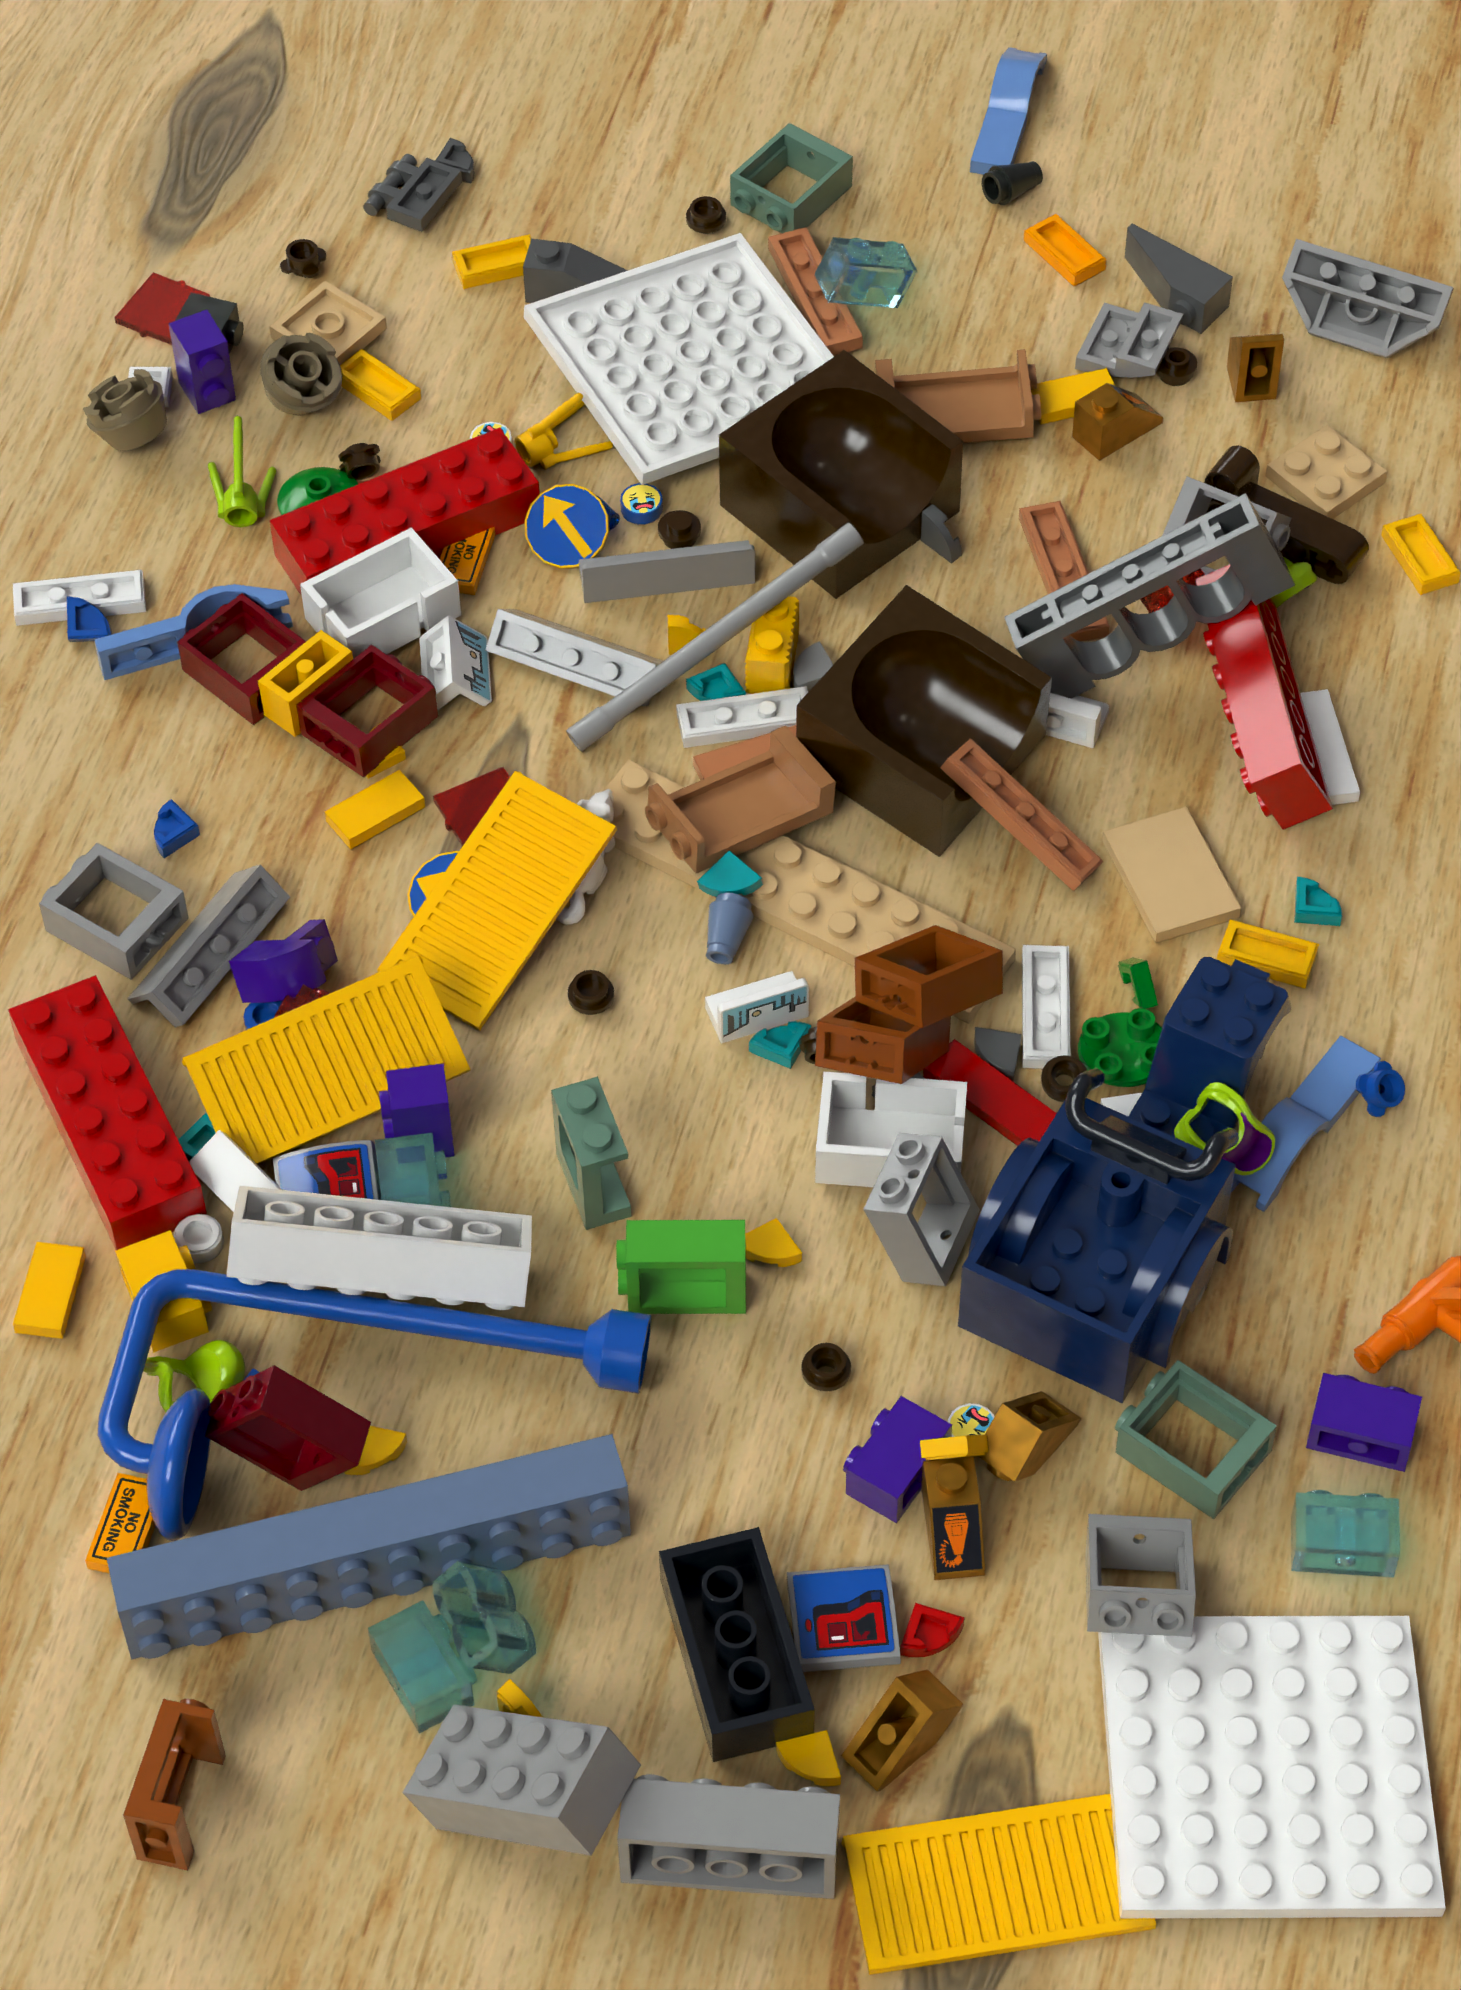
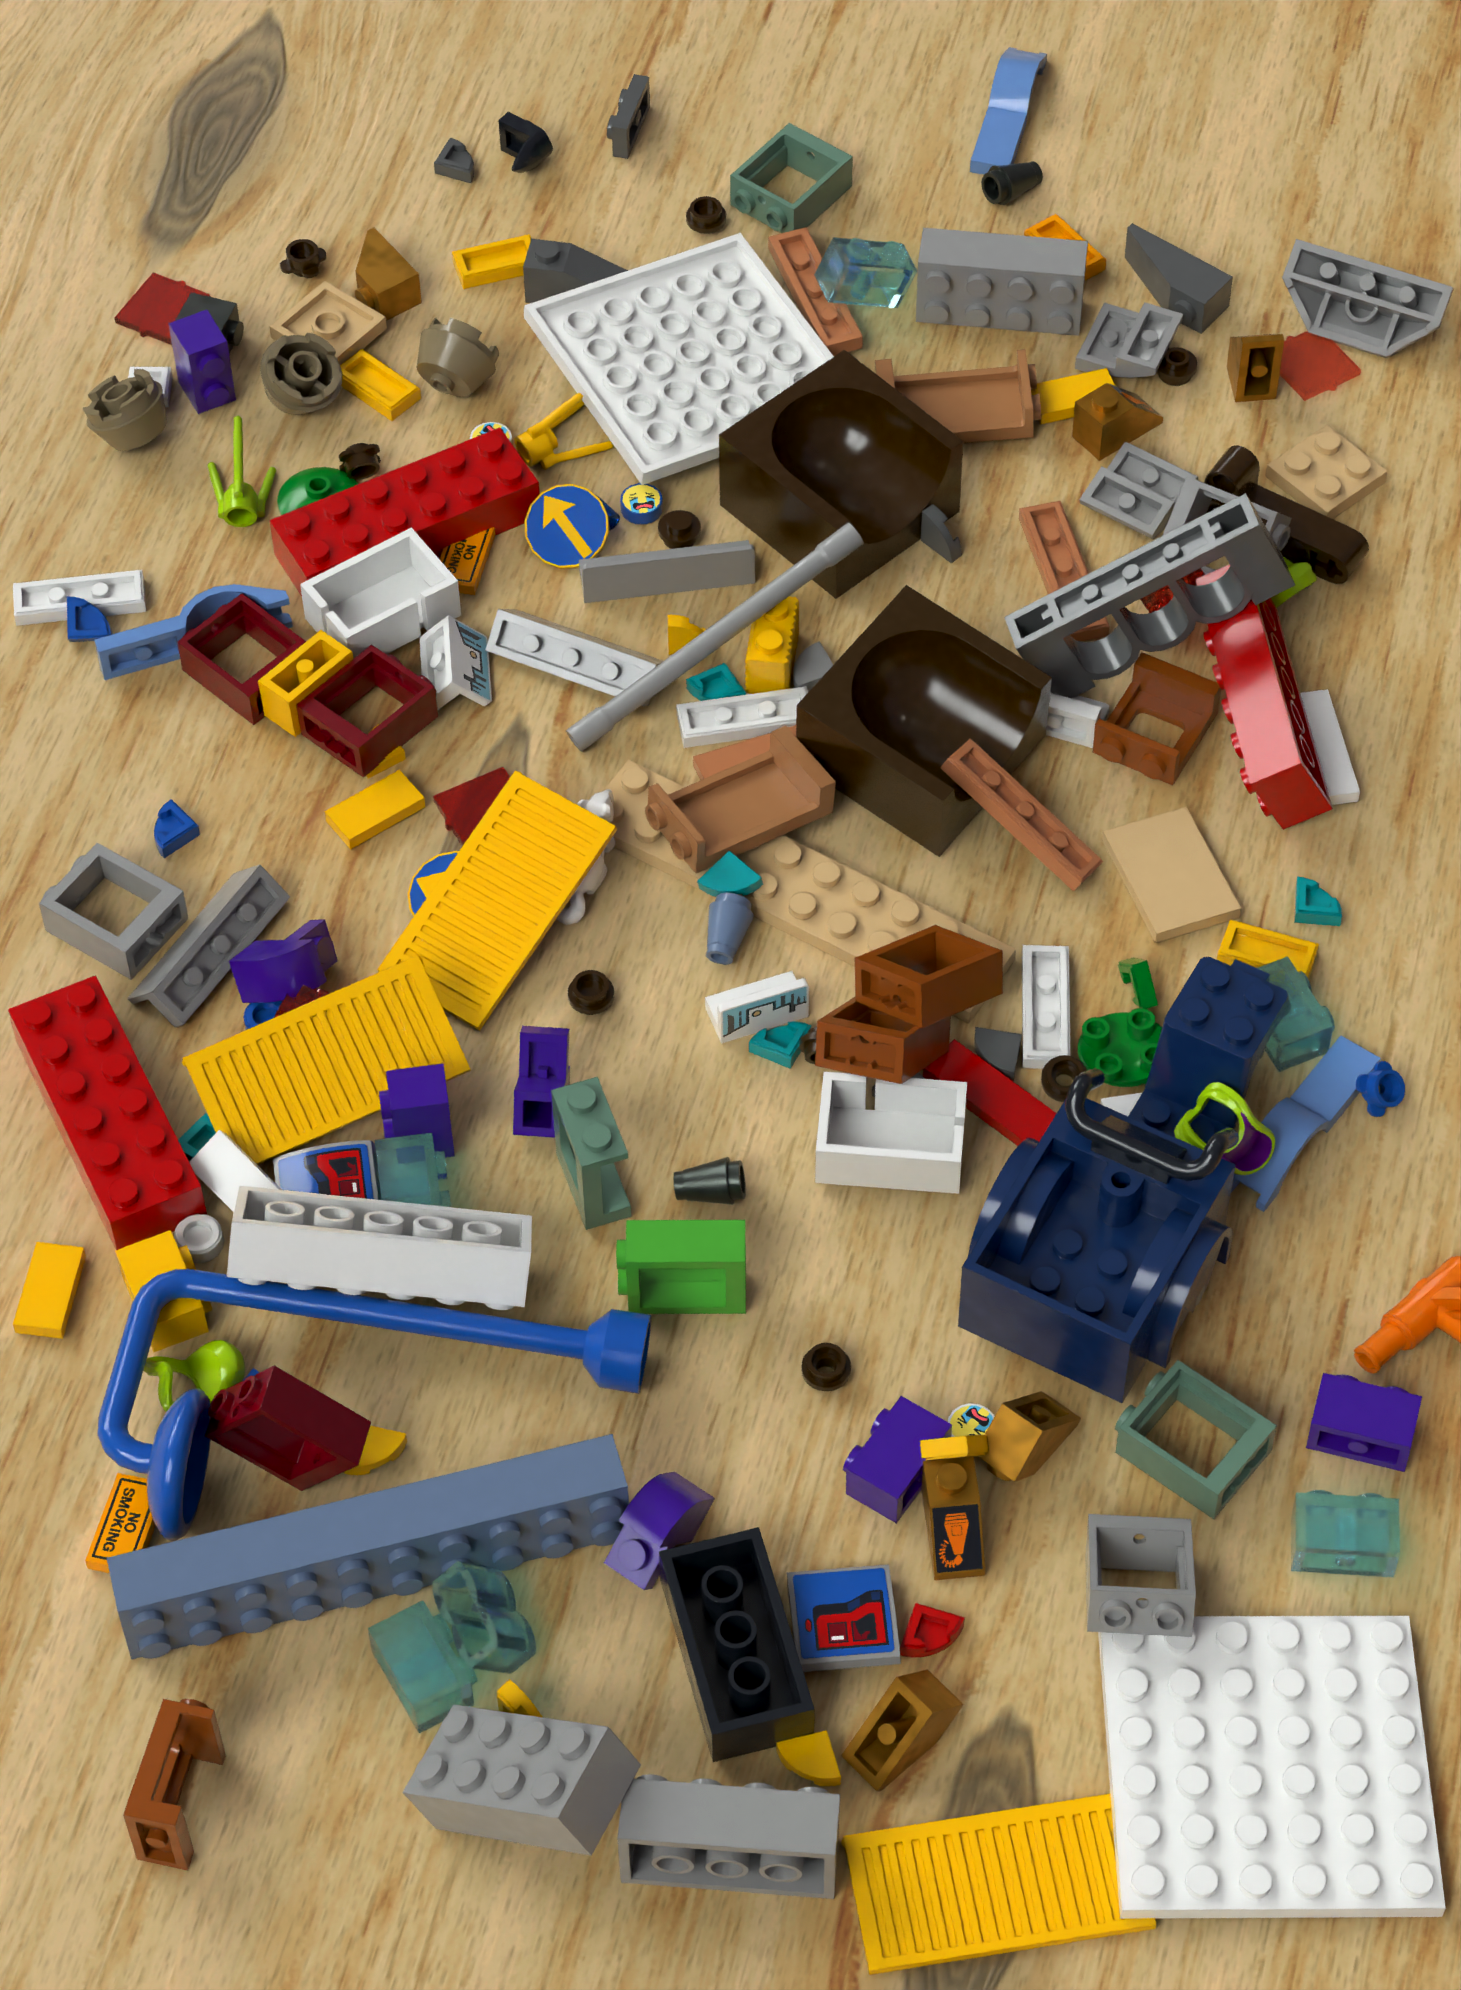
(385, 278): none -> pearl gold slope
(422, 191): dark grey plate -> none
(455, 358): none -> dark tan cone
(524, 142): none -> black plate
(541, 1069): none -> dark purple brick
(631, 113): none -> dark grey plate
(657, 1519): none -> dark purple brick
(711, 1182): none -> pearl dark grey cone
(772, 1245): yellow tile -> none
(950, 1209): light grey window -> none
(1001, 281): none -> light grey brick
(1136, 490): none -> light grey slope
(1168, 695): none -> dark orange window
(1306, 1028): none -> clear light blue brick
(1315, 365): none -> clear red piece
(1420, 554): yellow tile -> none

